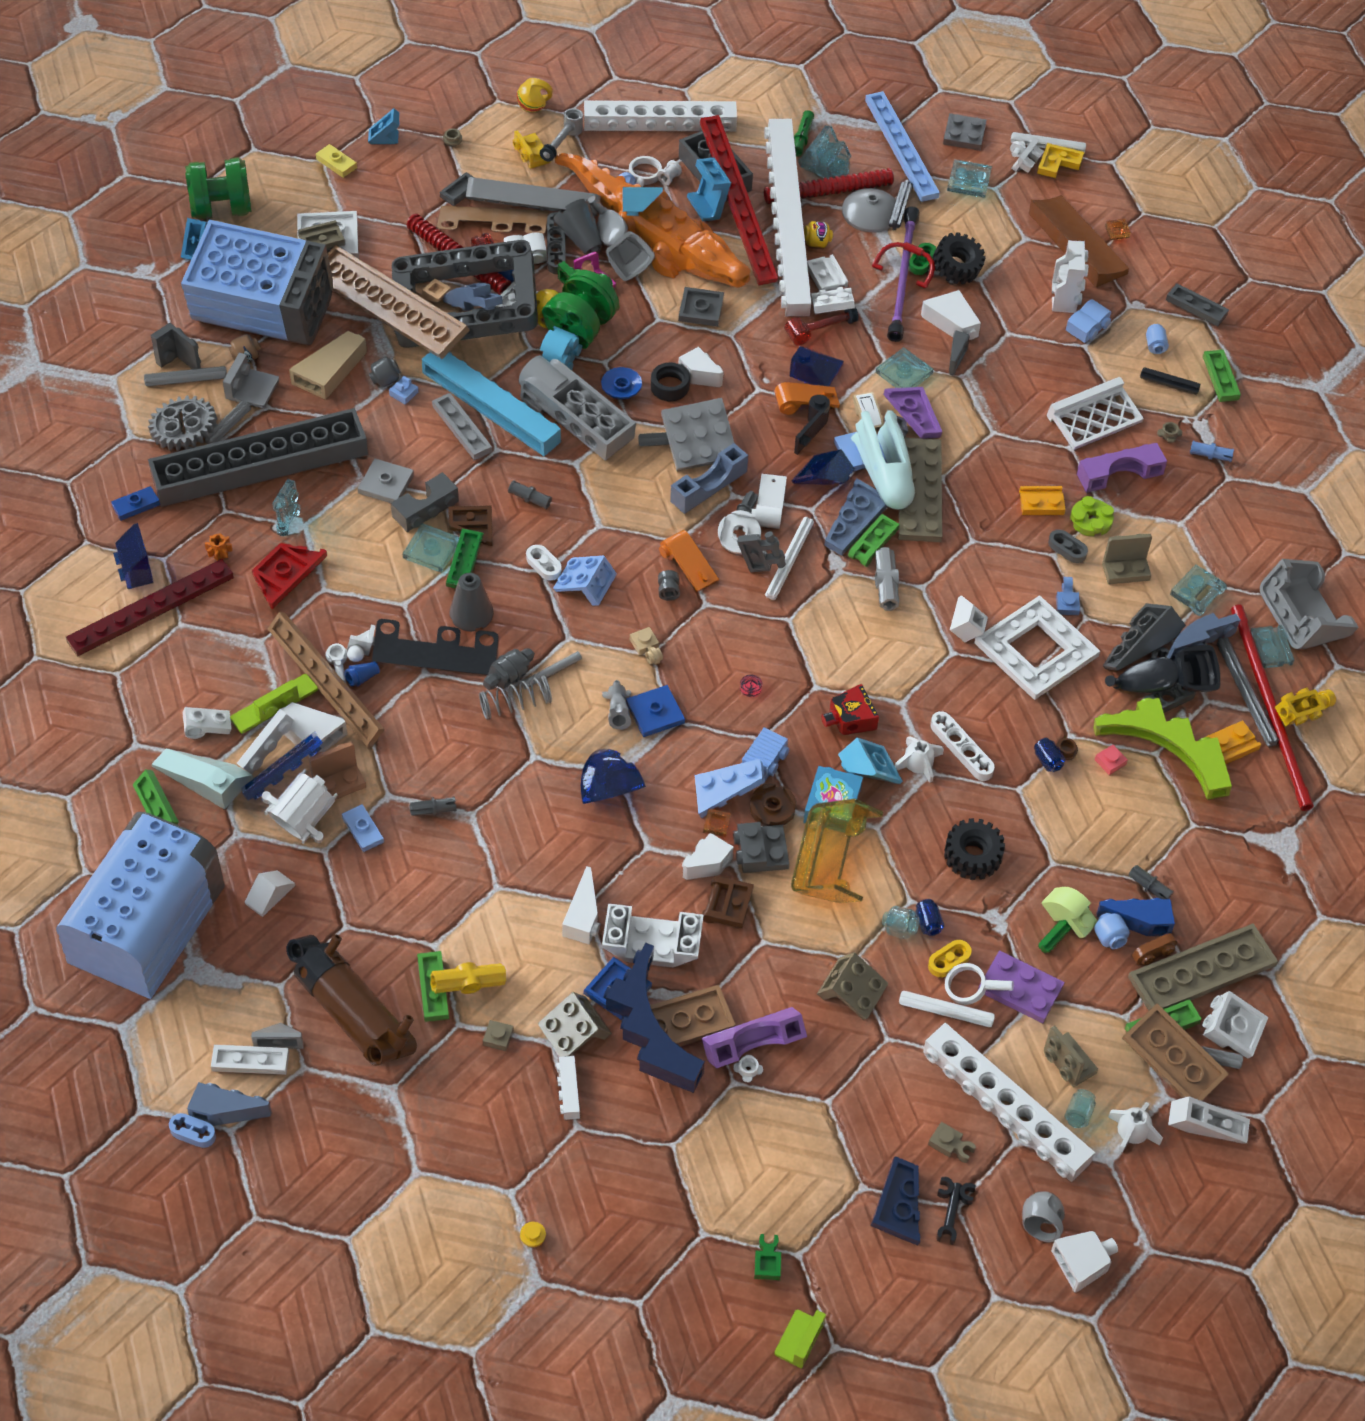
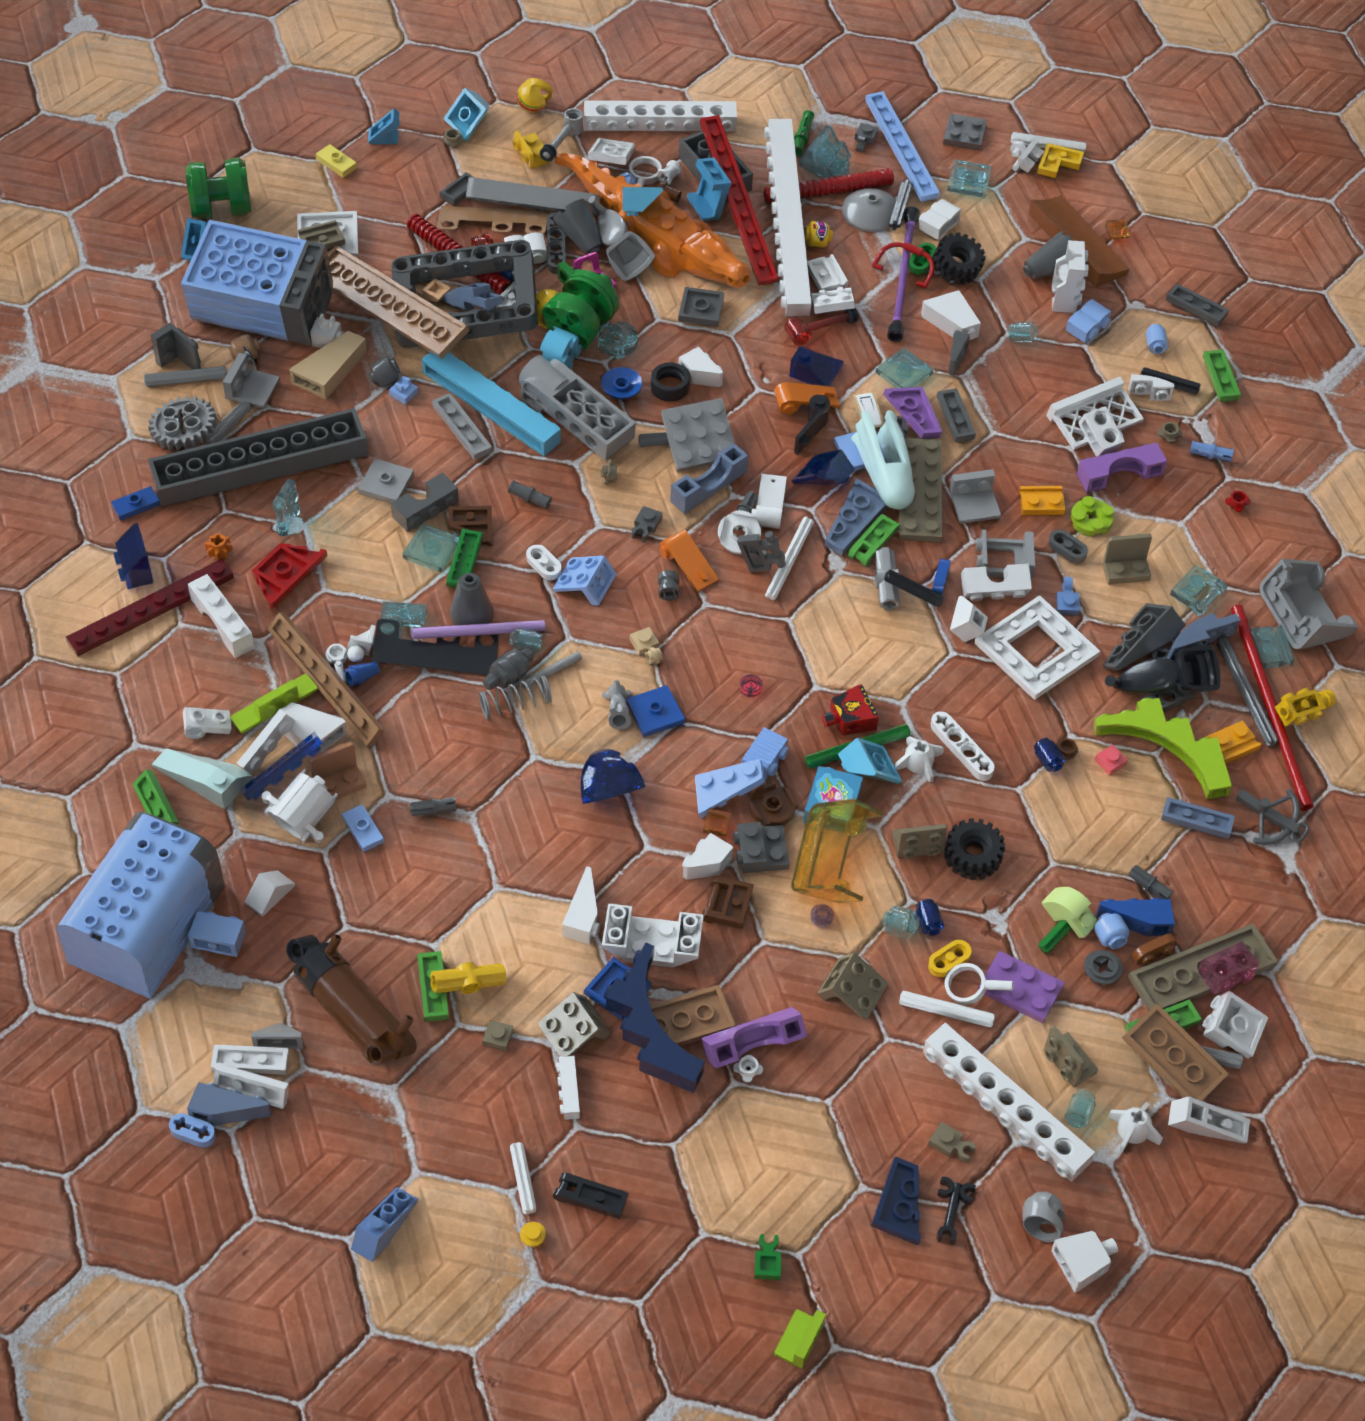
(217, 933): none -> light blue brick
(229, 624): none -> white arch
(251, 1084): none -> white plate
(325, 331): none -> white brick
(382, 1224): none -> medium blue slope
(405, 613): none -> clear light blue plate
(466, 112): none -> medium azure slope
(475, 629): none -> lavender piece
(523, 1178): none -> white axle
(525, 639): none -> clear light blue brick
(591, 1195): none -> black plate
(609, 471): none -> dark tan plate
(611, 151): none -> white tile
(617, 348): none -> clear light blue plate
(647, 520): none -> dark grey plate
(674, 194): none -> reddish brown pin
(822, 921): none -> plate
(865, 135): none -> dark grey plate
(881, 738): none -> green axle
(913, 588): none -> black axle
(919, 841): none -> dark tan bracket
(939, 219): none -> white brick
(941, 576): none -> blue beam
(956, 415): none -> dark grey plate
(974, 496): none -> light grey bracket
(978, 585): none -> white arch
(1022, 550): none -> light grey window
(1023, 331): none -> clear light blue brick
(1043, 260): none -> dark grey cone
(1097, 433): none -> white brick
(1098, 959): none -> dark grey gear
(1156, 388): none -> white slope
(1198, 818): none -> sand blue plate
(1225, 963): none -> clear pink brick
(1238, 500): none -> red plate
(1265, 810): none -> dark grey piece

